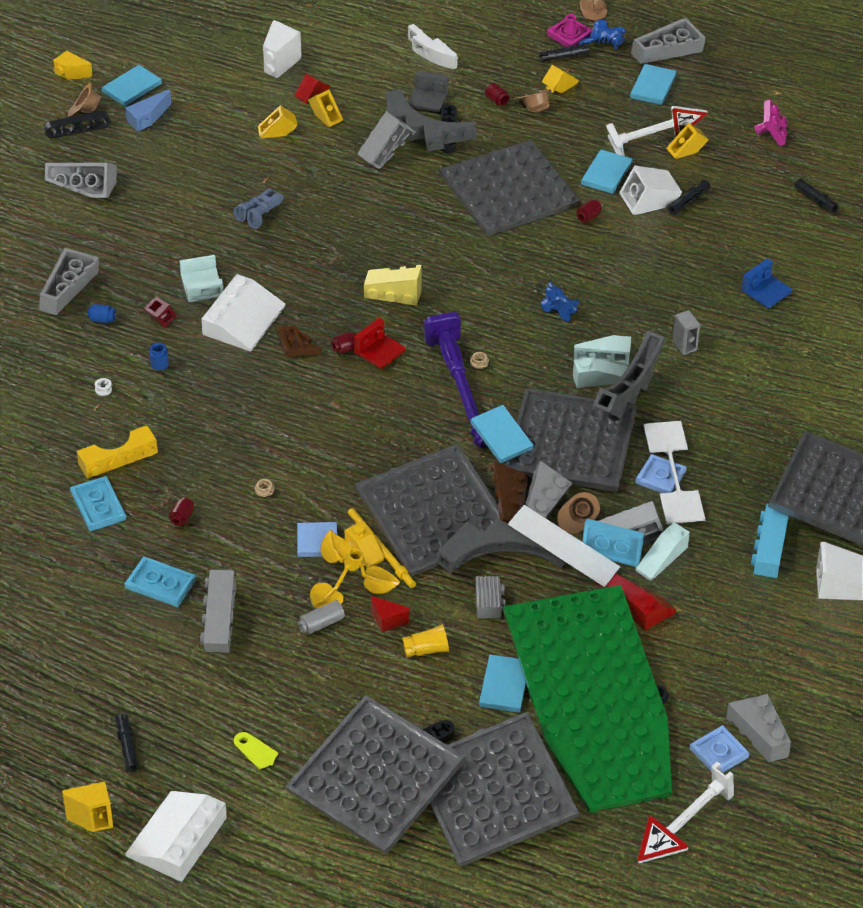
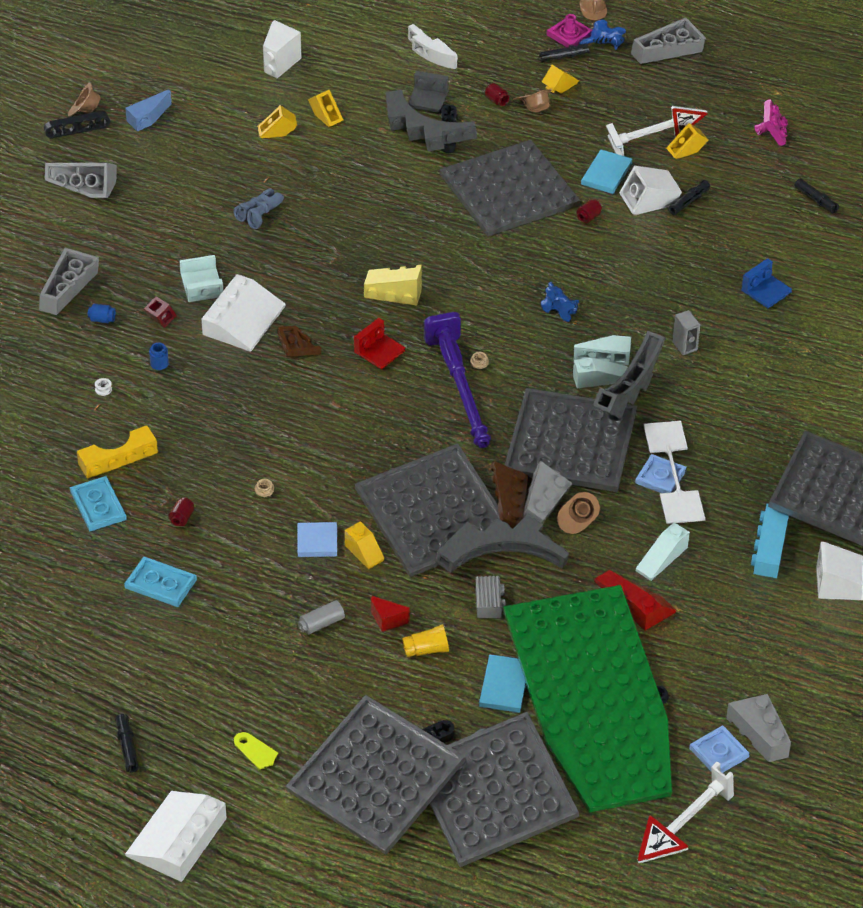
(72, 67): yellow slope -> none
(88, 806): yellow slope -> none
(131, 85): medium azure tile -> none
(219, 611): light grey wedge -> none
(310, 87): red slope -> none
(338, 549): yellow plant -> none
(343, 342): dark red brick -> none
(384, 140): light grey wedge -> none
(400, 570): yellow bar -> none
(501, 434): medium azure tile -> none
(564, 545): white sticker -> none
(614, 542): medium azure tile -> none
(640, 519): light grey wedge -> none
(653, 84): medium azure tile -> none

